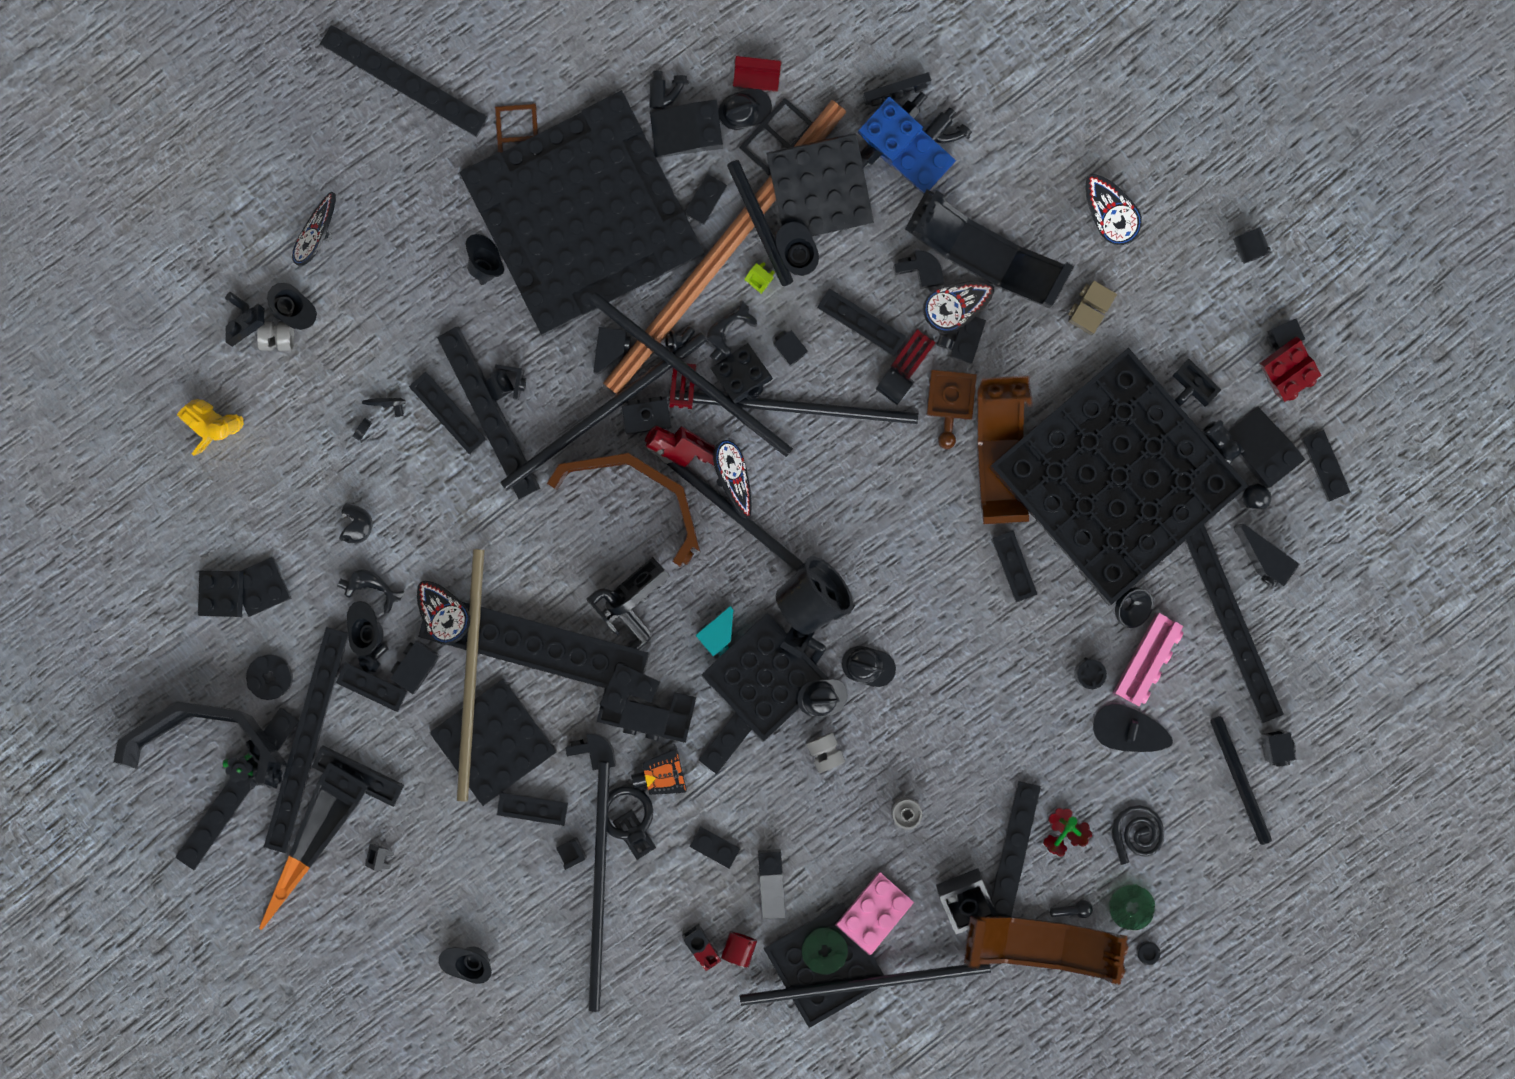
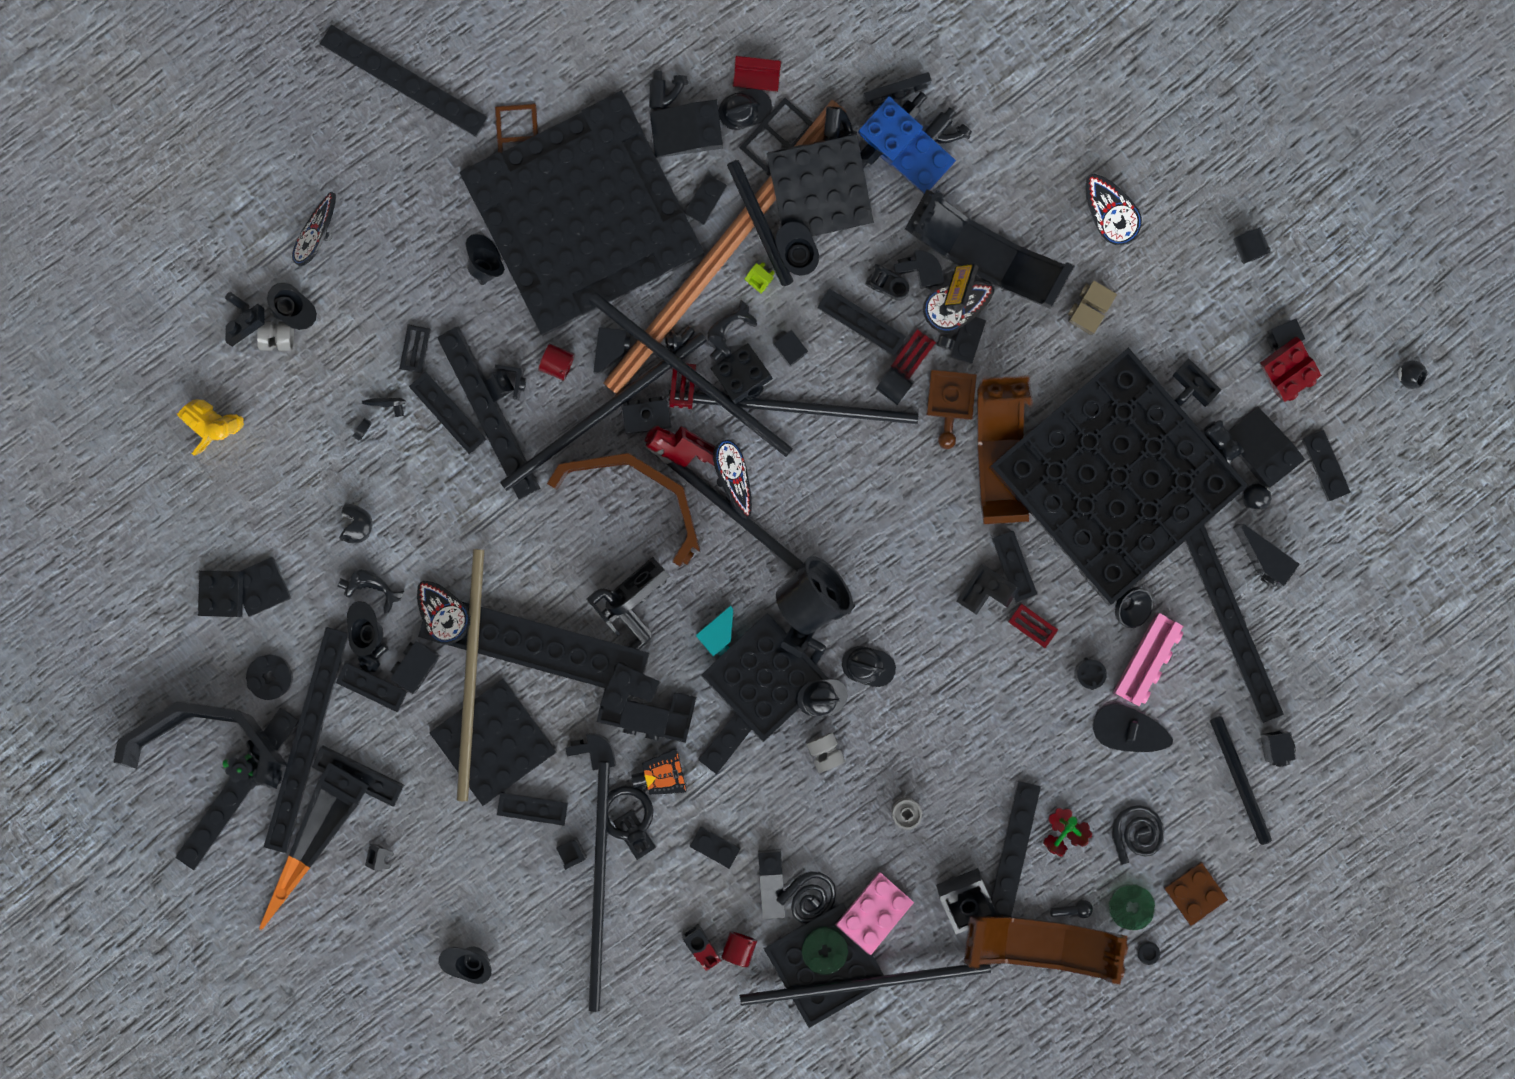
(412, 368): none -> black tile
(556, 362): none -> dark red piece
(812, 899): none -> black piece
(833, 121): none -> black plant
(887, 282): none -> black piece
(960, 287): none -> slope
(986, 584): none -> black plate
(1049, 637): none -> dark red tile
(1195, 893): none -> reddish brown plate
(1412, 374): none -> black piece

